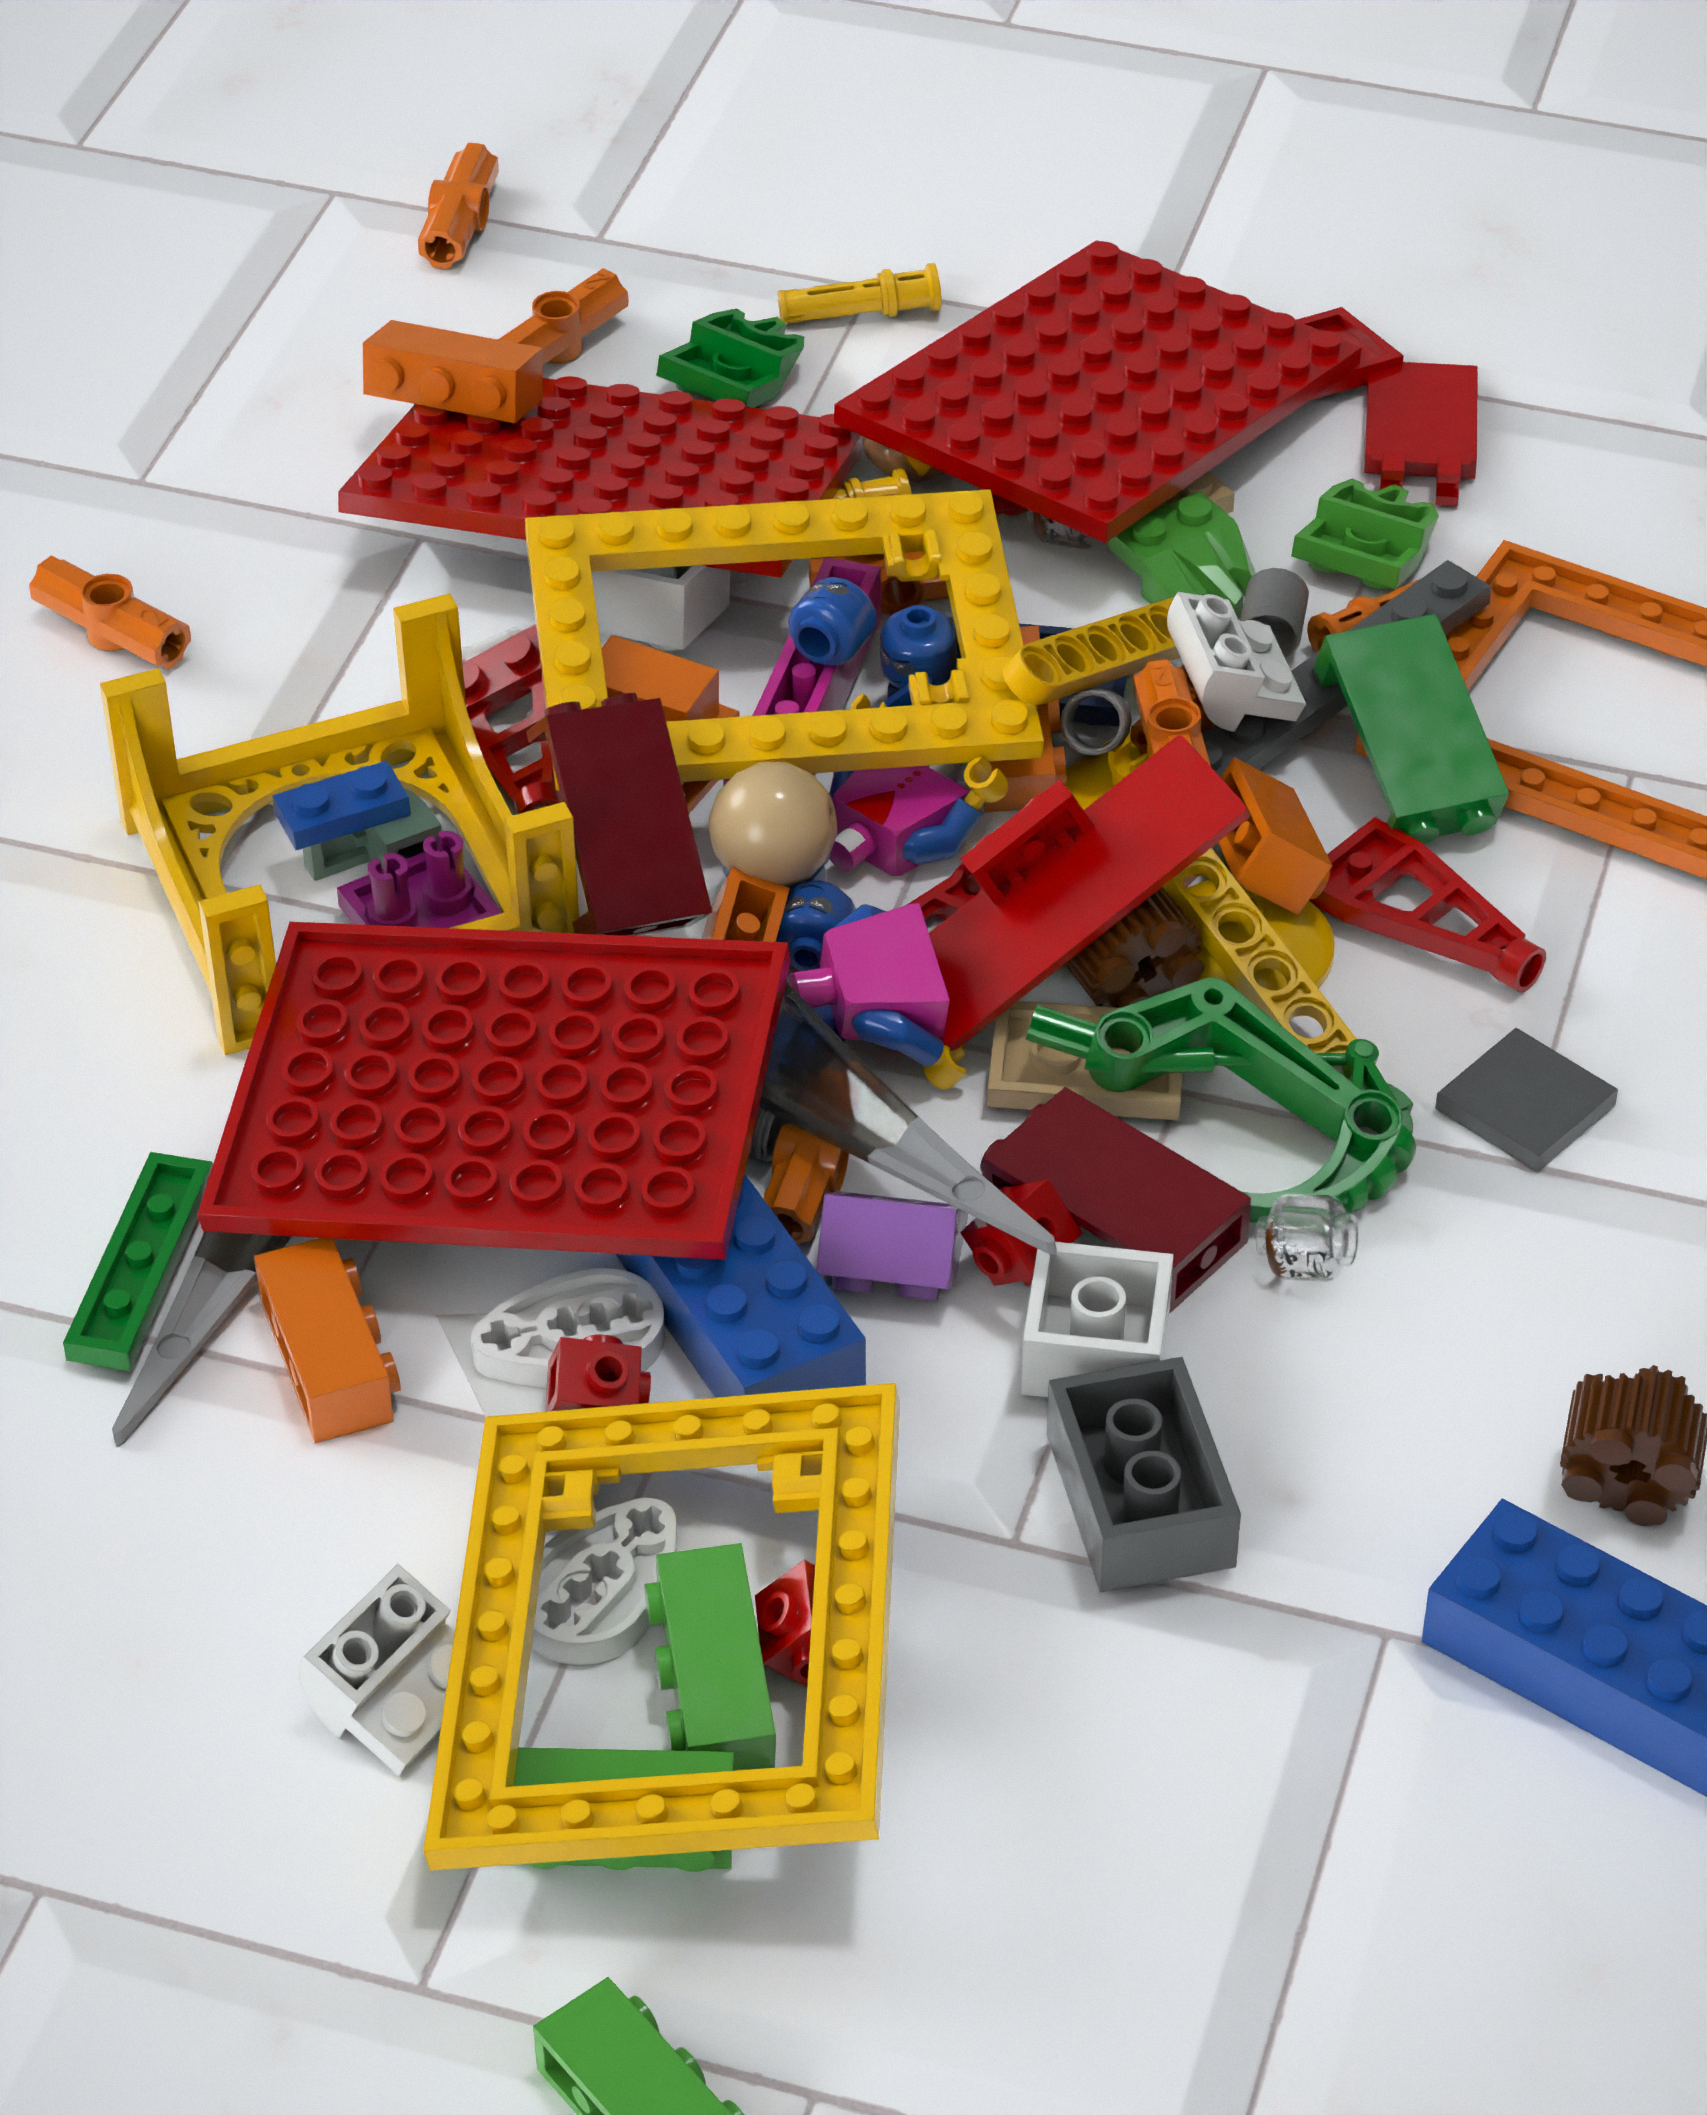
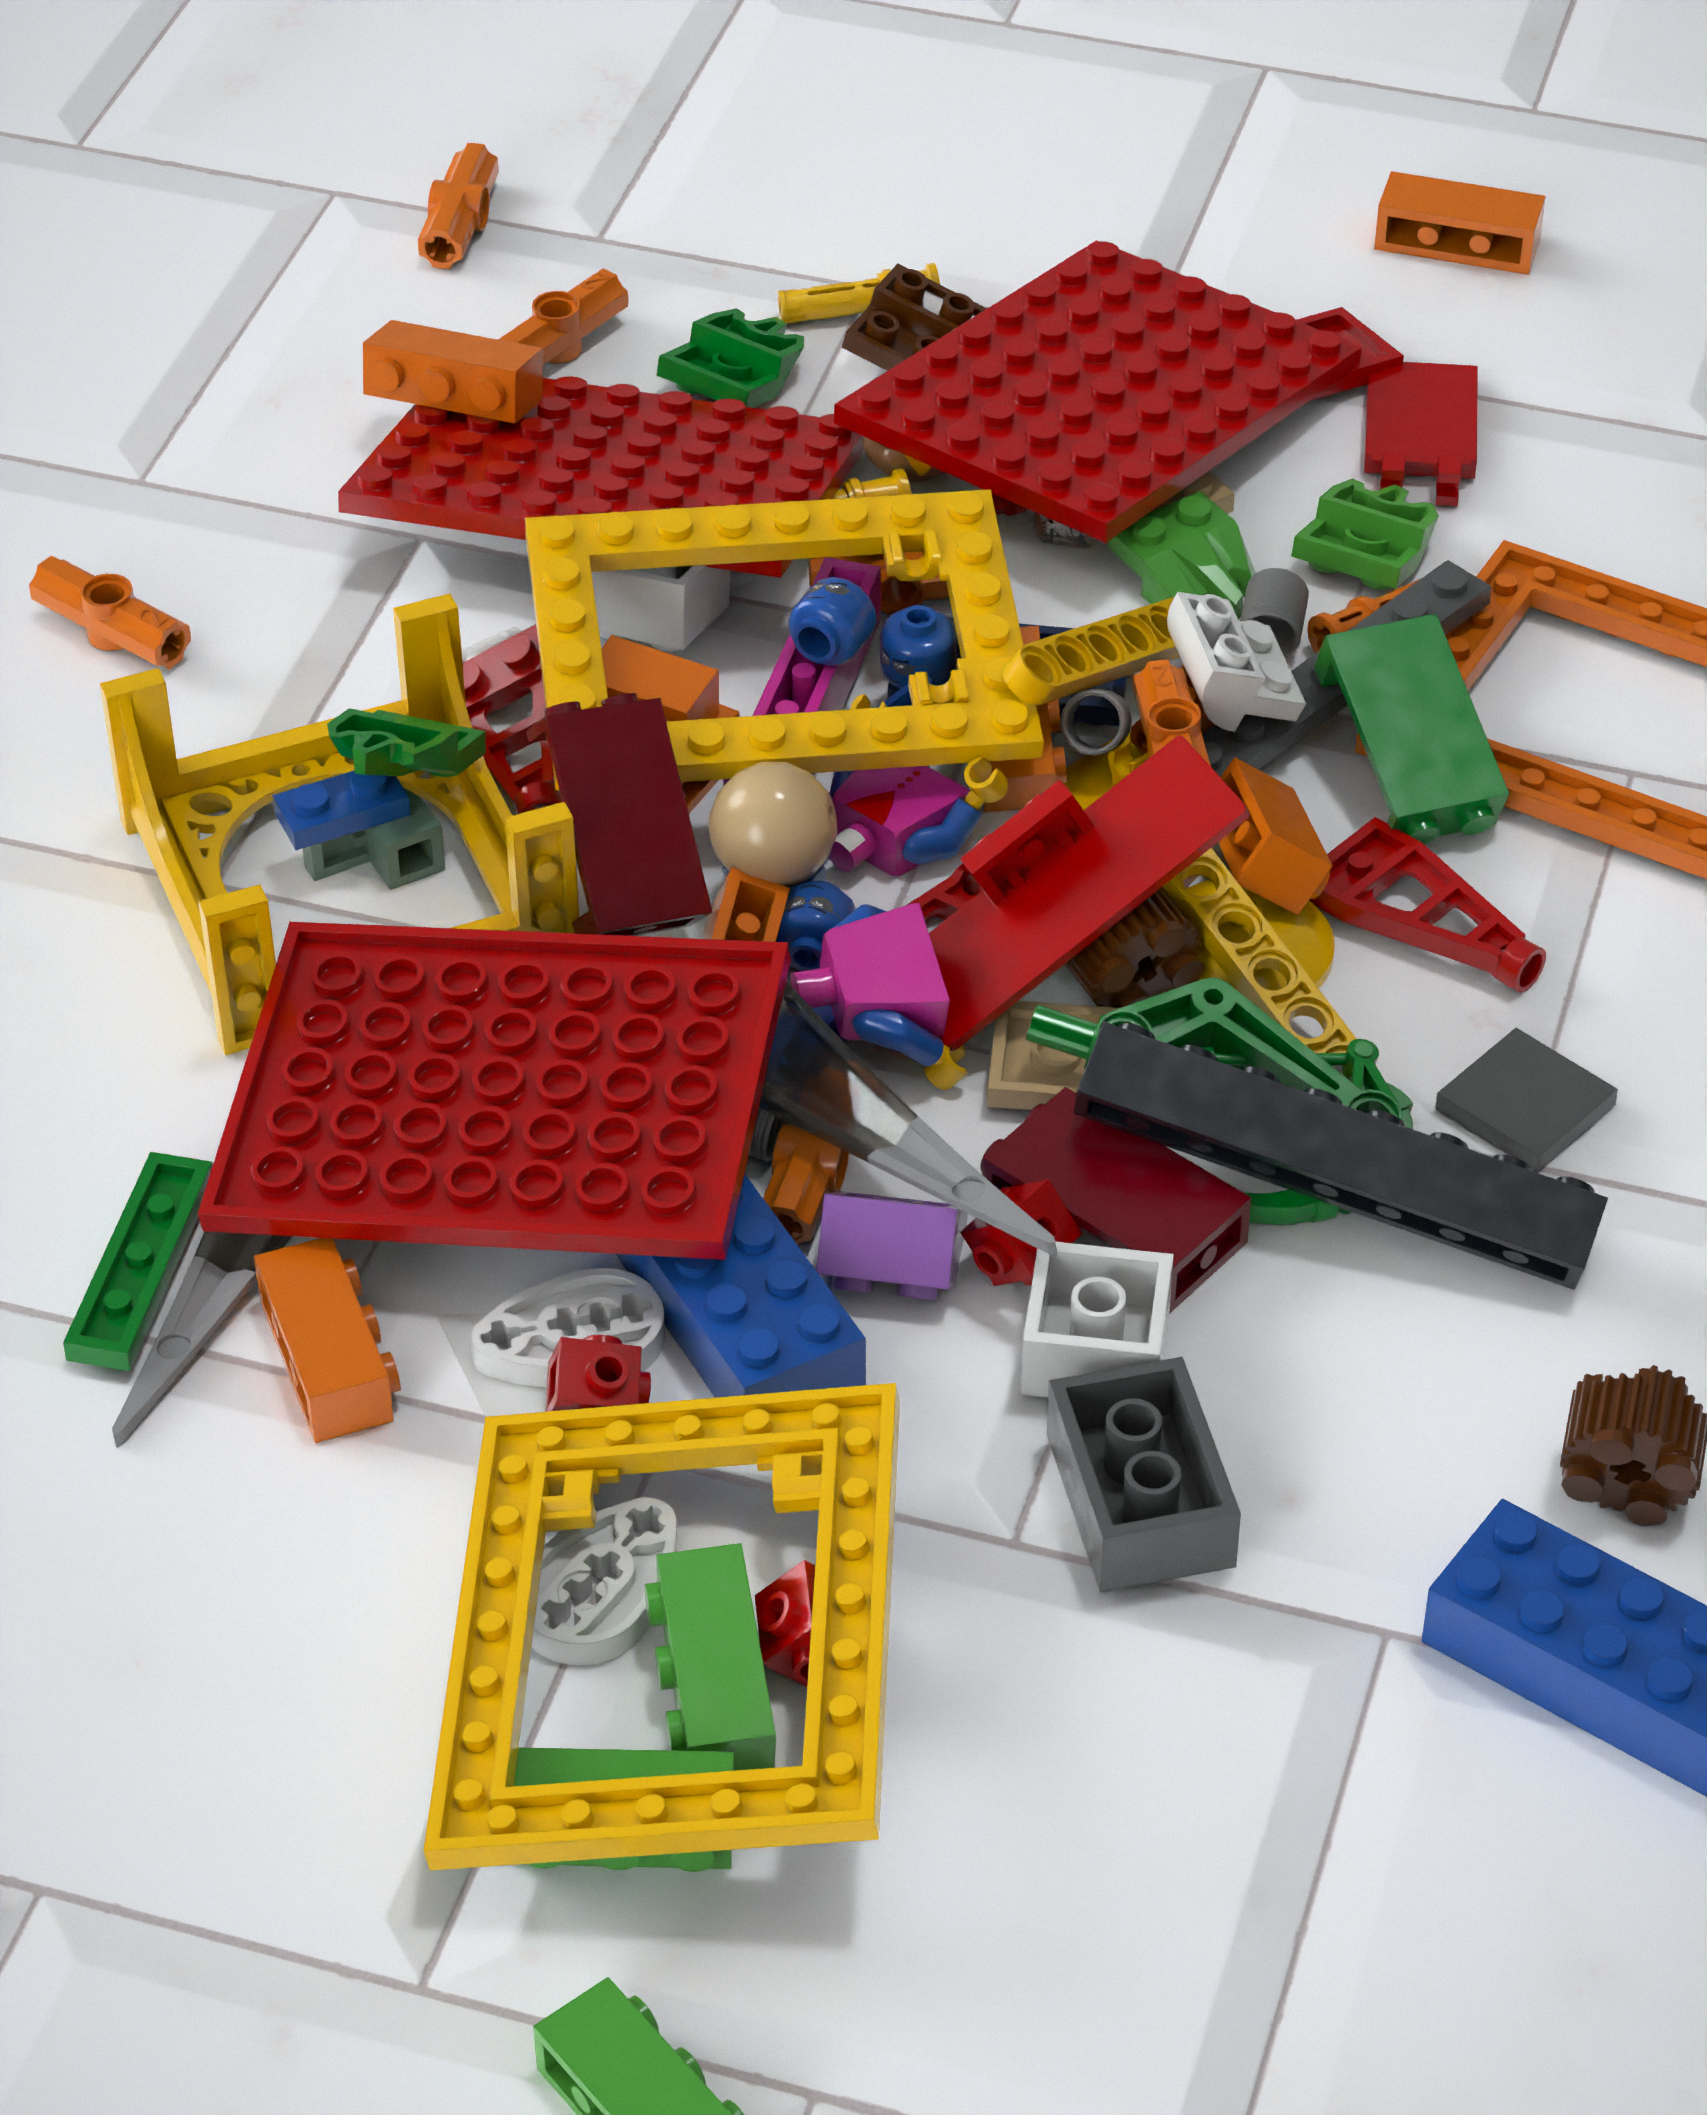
(384, 1670): white brick -> none
(404, 744): none -> green plate
(418, 890): magenta plate -> none
(906, 317): none -> reddish brown slope
(1307, 1237): clear head -> none
(1340, 1154): none -> black brick
(1459, 222): none -> orange brick

